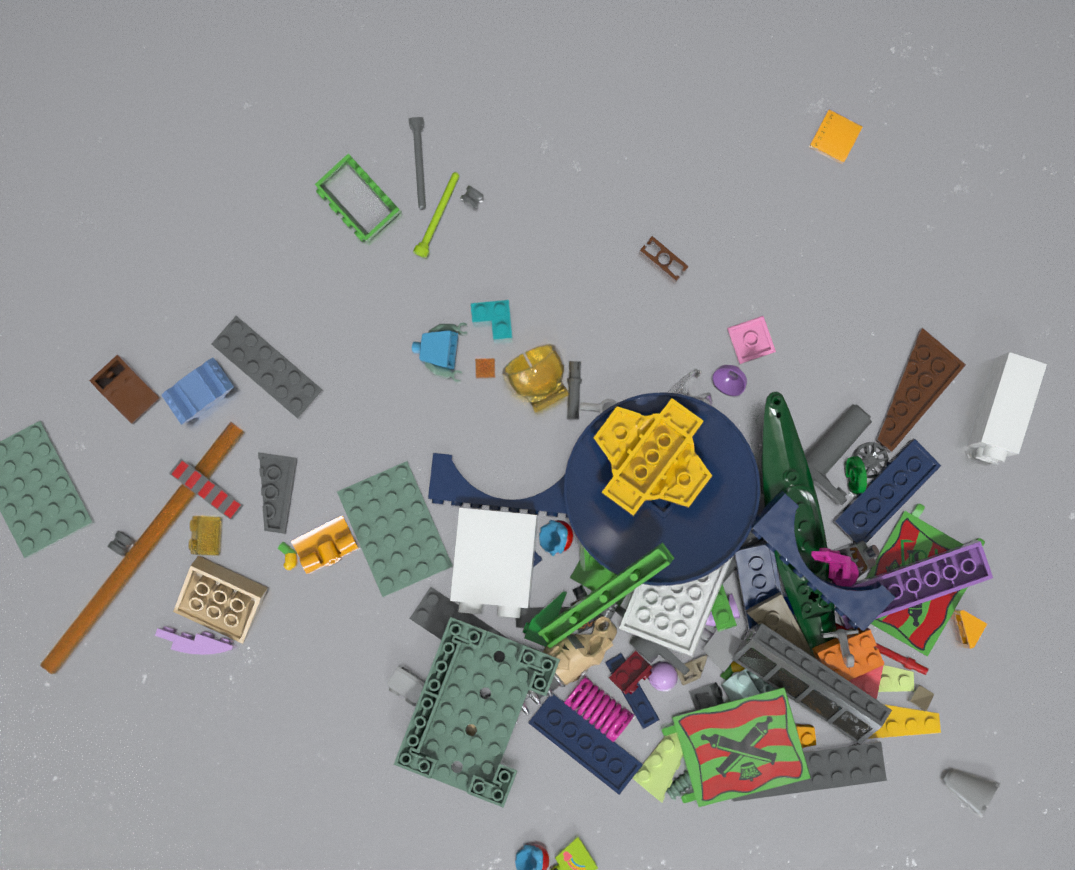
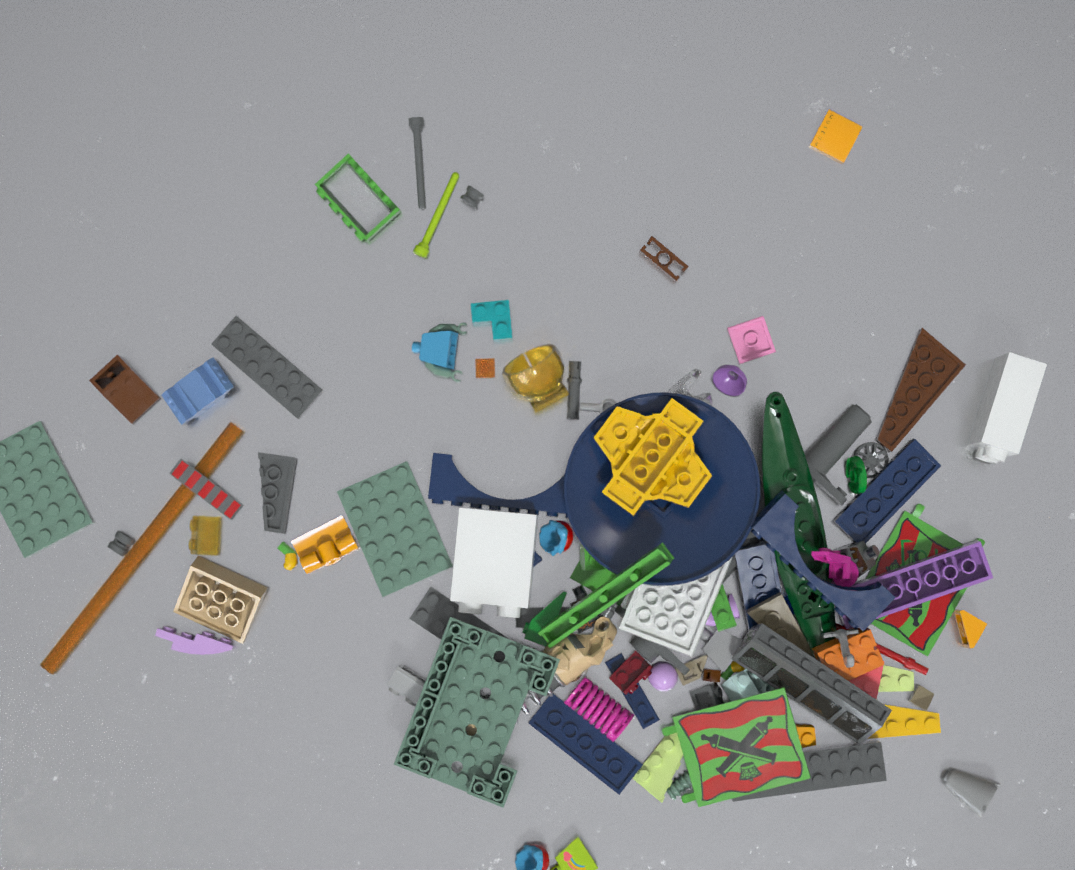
(712, 675): none -> reddish brown piece

